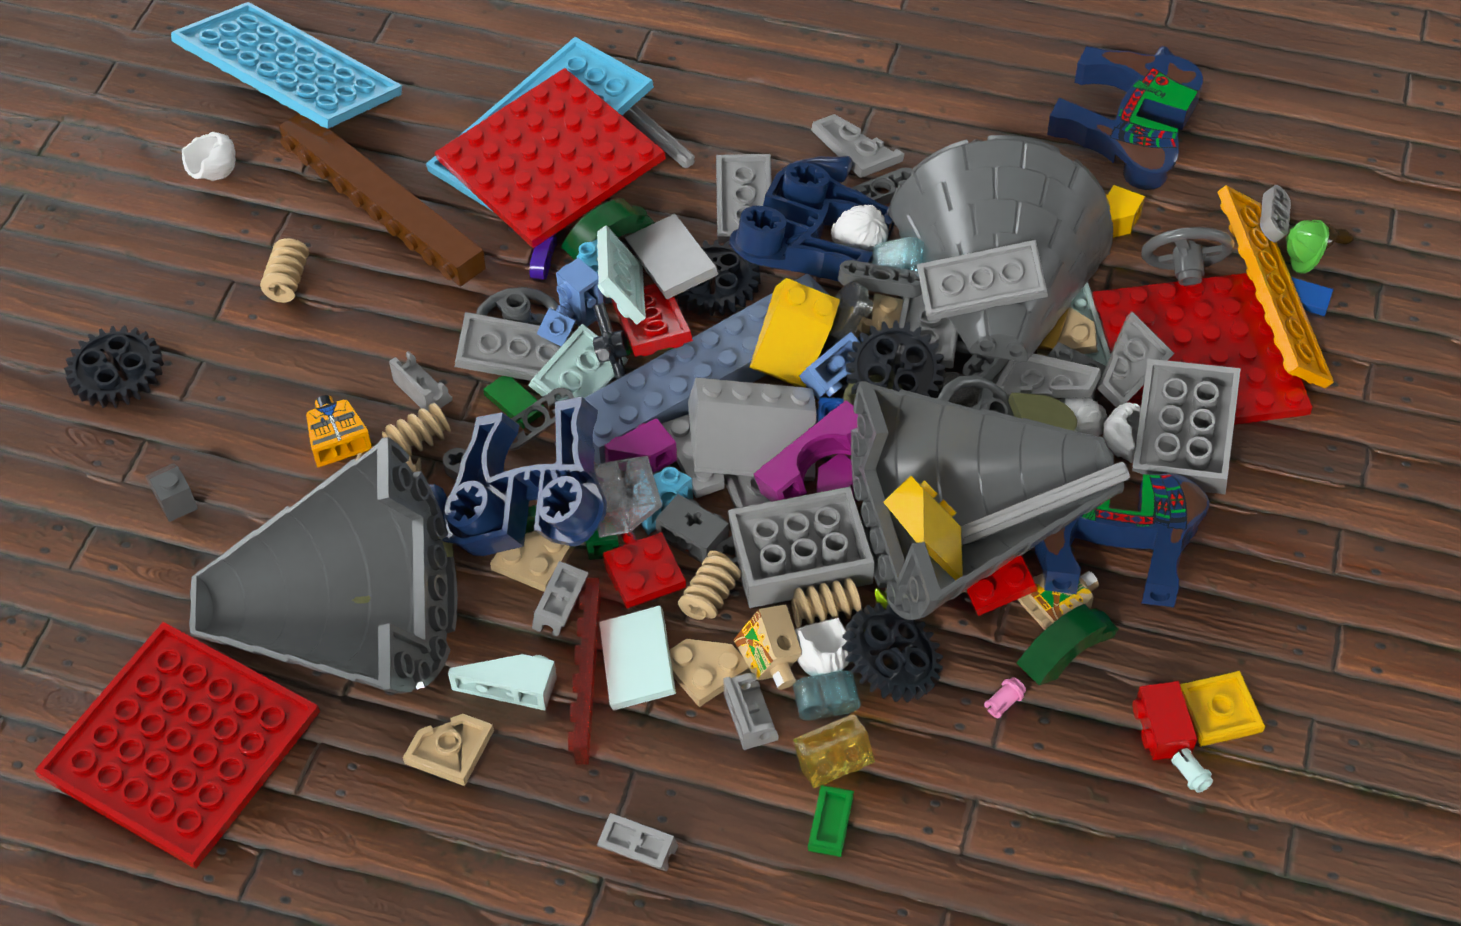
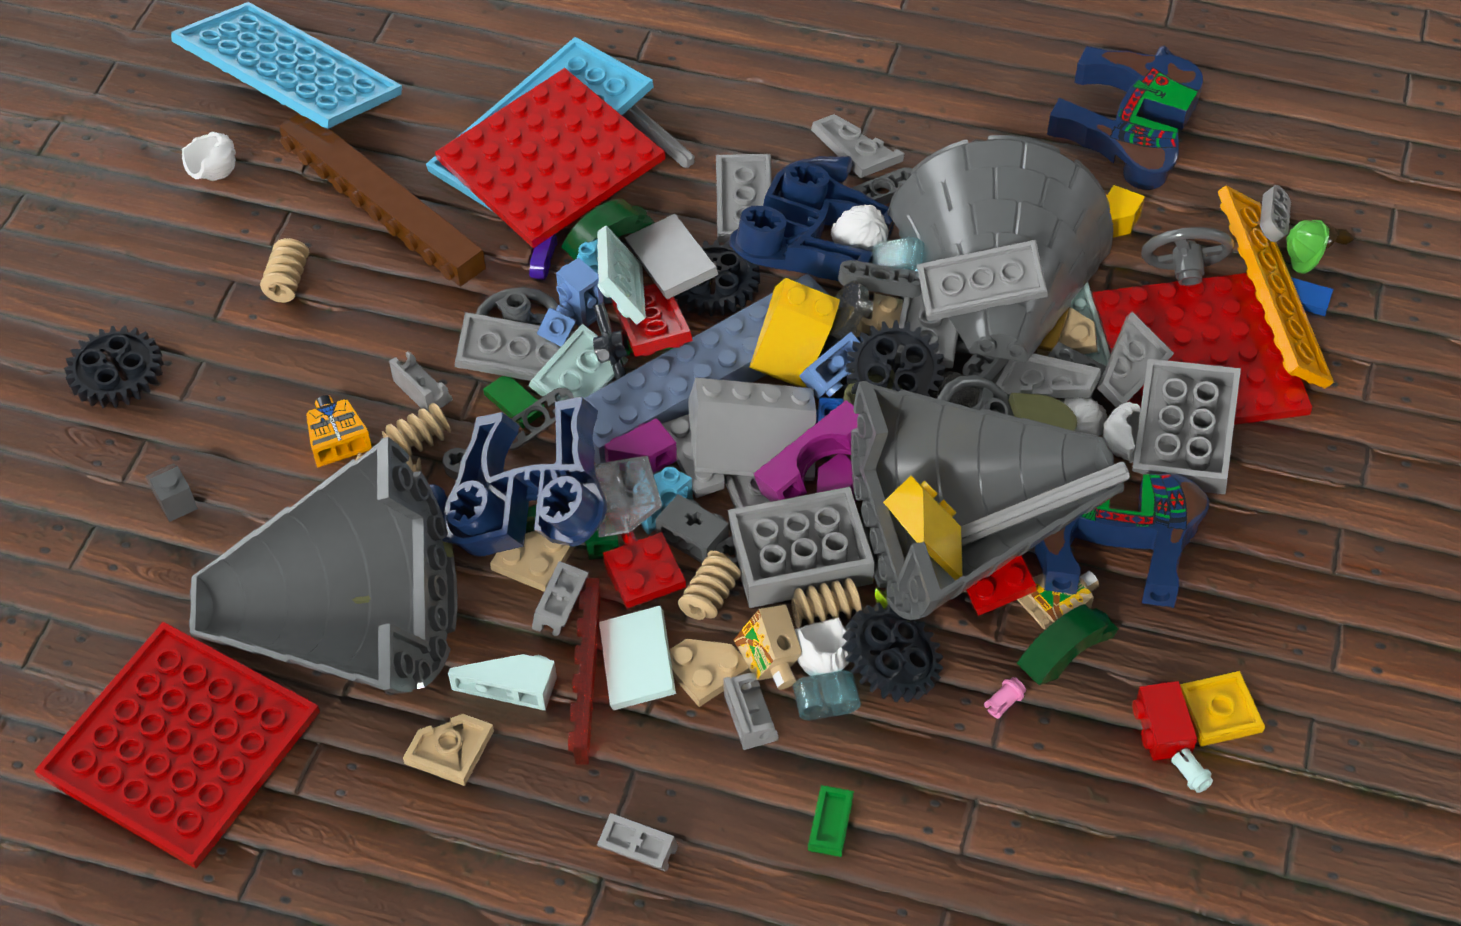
(834, 750): clear yellow brick -> none

